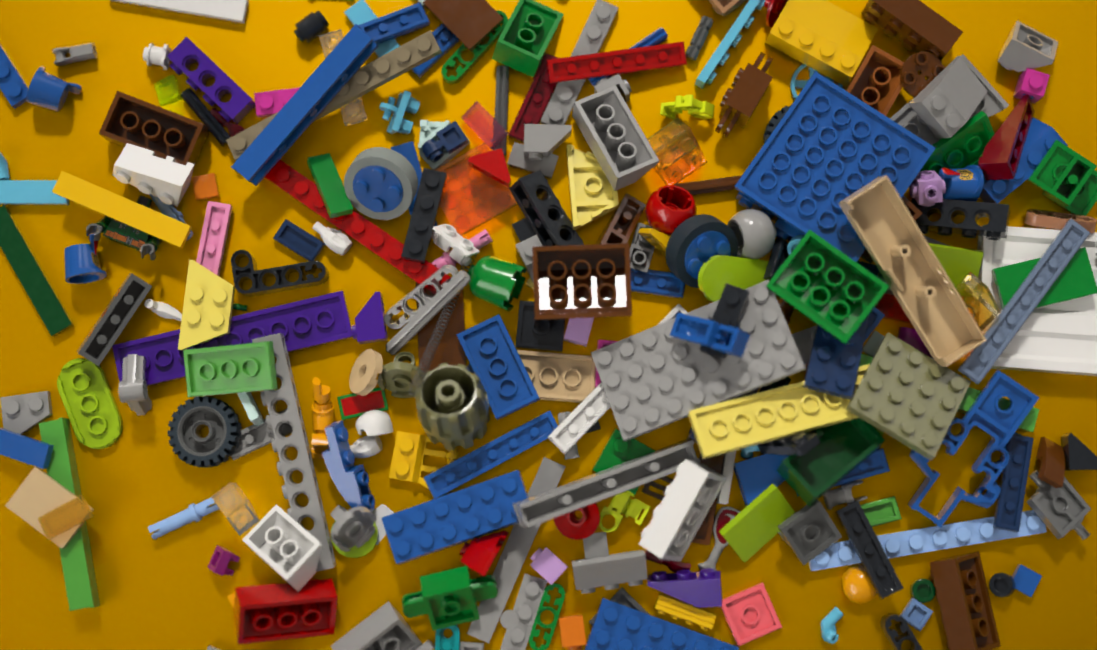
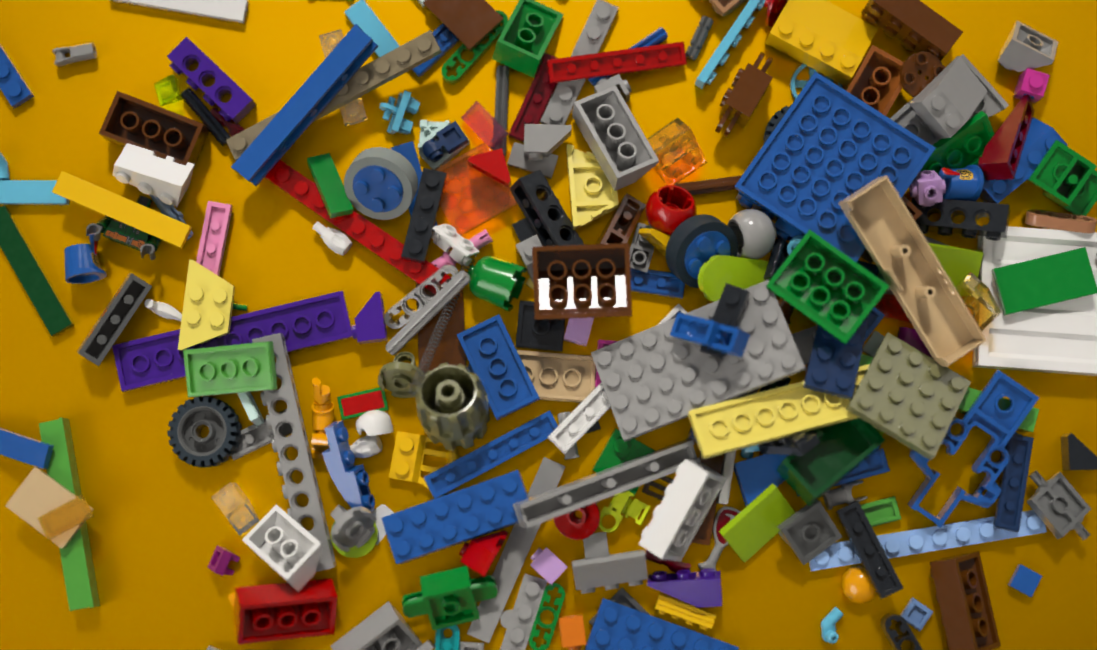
(24, 411): light grey wing -> none
(49, 90): blue hat -> none
(90, 403): lime tile -> none
(134, 386): light grey piece -> none
(157, 55): white brick -> none
(193, 513): light blue pin -> none
(205, 187): orange tile -> none
(271, 102): dark pink plate -> none
(281, 273): black beam -> none
(299, 241): dark blue tile -> none
(311, 26): black brick -> none
(364, 372): tan tile -> none
(396, 24): blue tile -> none
(695, 107): neon yellow piece -> none
(750, 614): coral tile -> none
(922, 590): dark green tile -> none
(1002, 584): black tile -> none
(1024, 301): sand blue tile -> none
(1052, 463): reddish brown slope -> none

